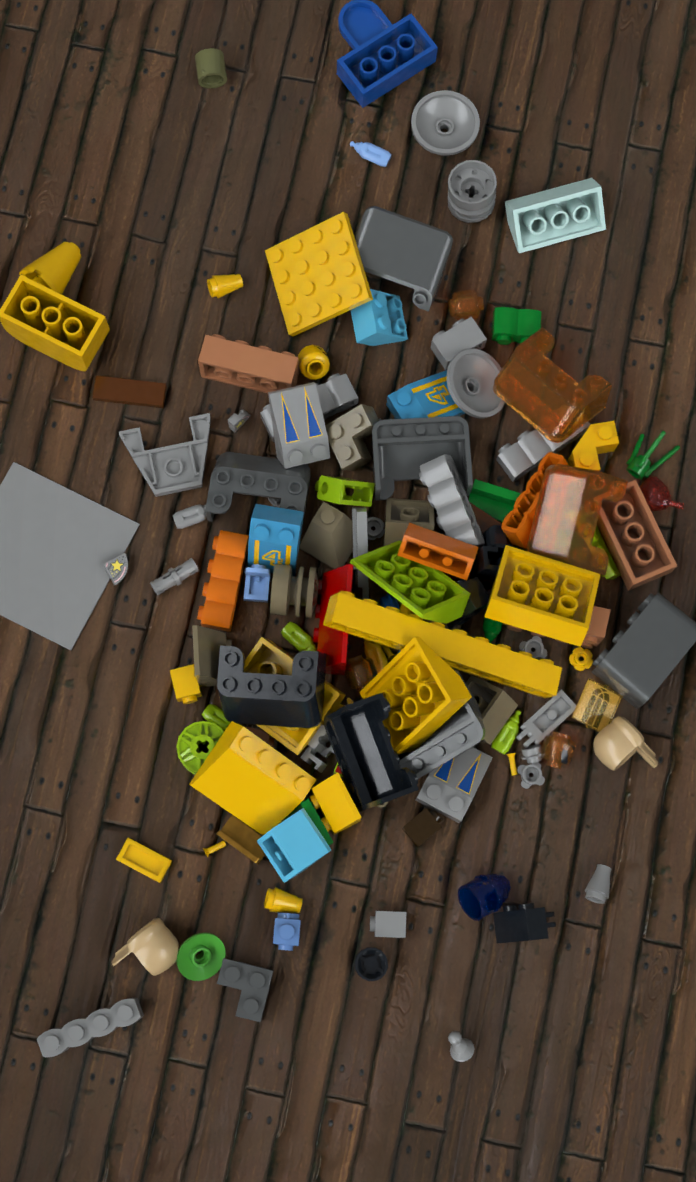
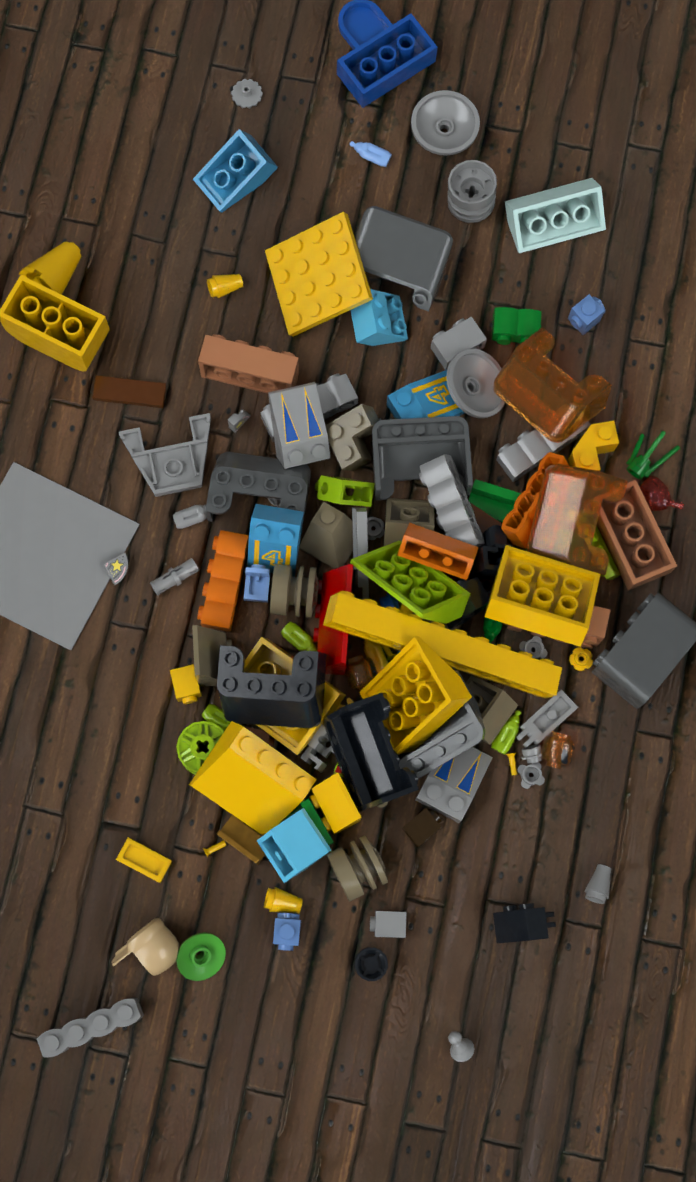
(210, 68): olive piece -> none
(235, 171): none -> dark azure slope
(246, 93): none -> light grey piece
(253, 982): dark grey brick -> none
(313, 362): yellow head -> none
(357, 868): none -> dark tan wheel
(465, 304): clear orange head -> none
(483, 895): clear blue helmet -> none
(586, 314): none -> medium blue brick
(596, 705): clear yellow piece -> none
(619, 743): tan piece -> none

